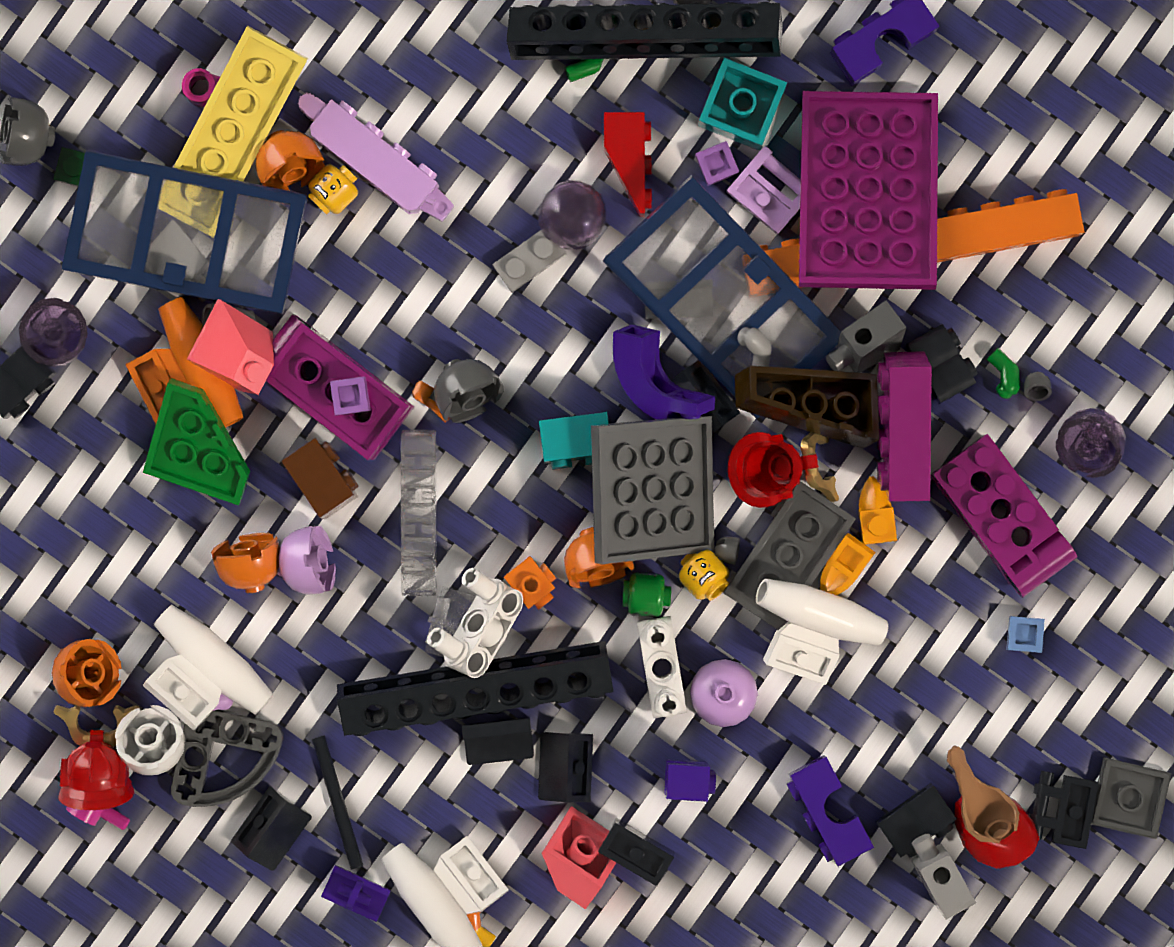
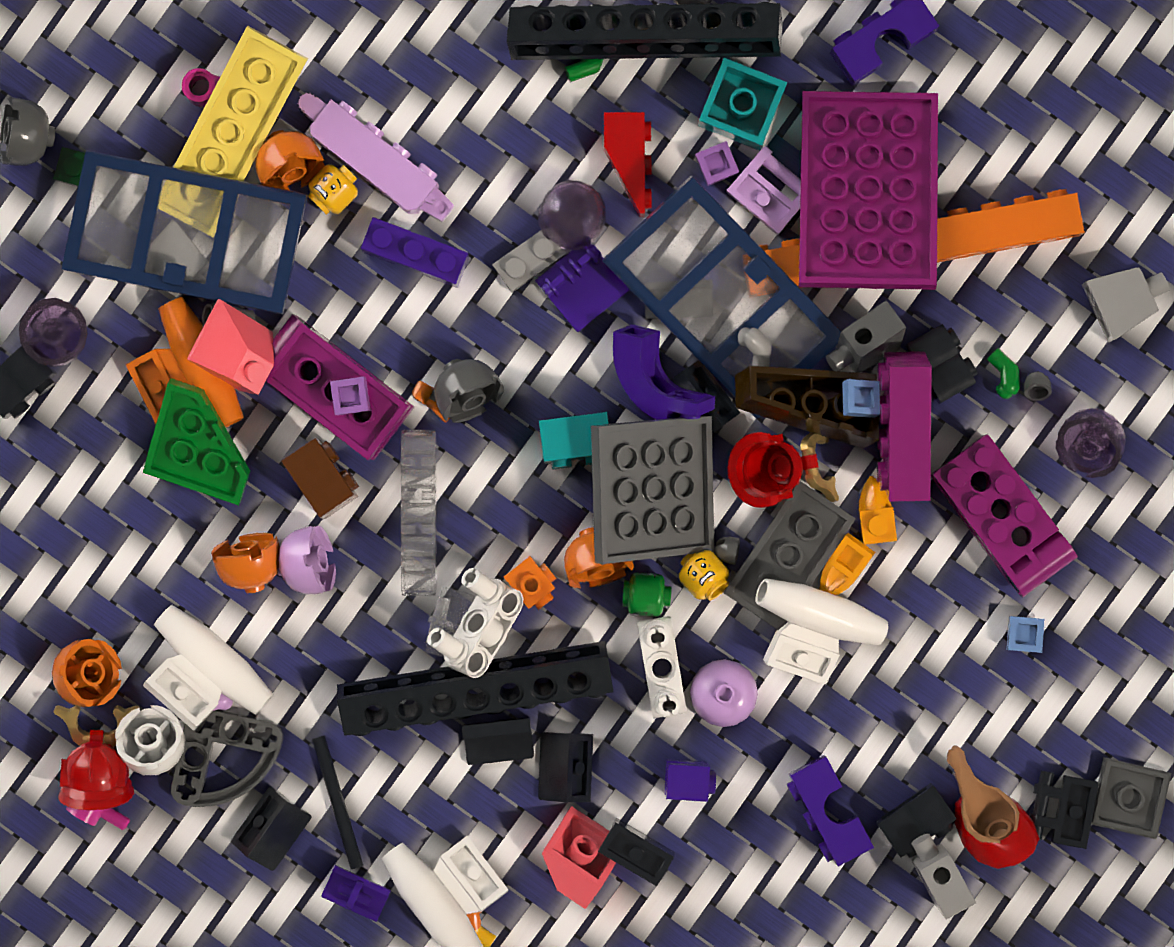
(415, 252): none -> dark purple arch
(581, 286): none -> dark purple hinge
(861, 398): none -> medium blue plate
(1124, 299): none -> light grey torso

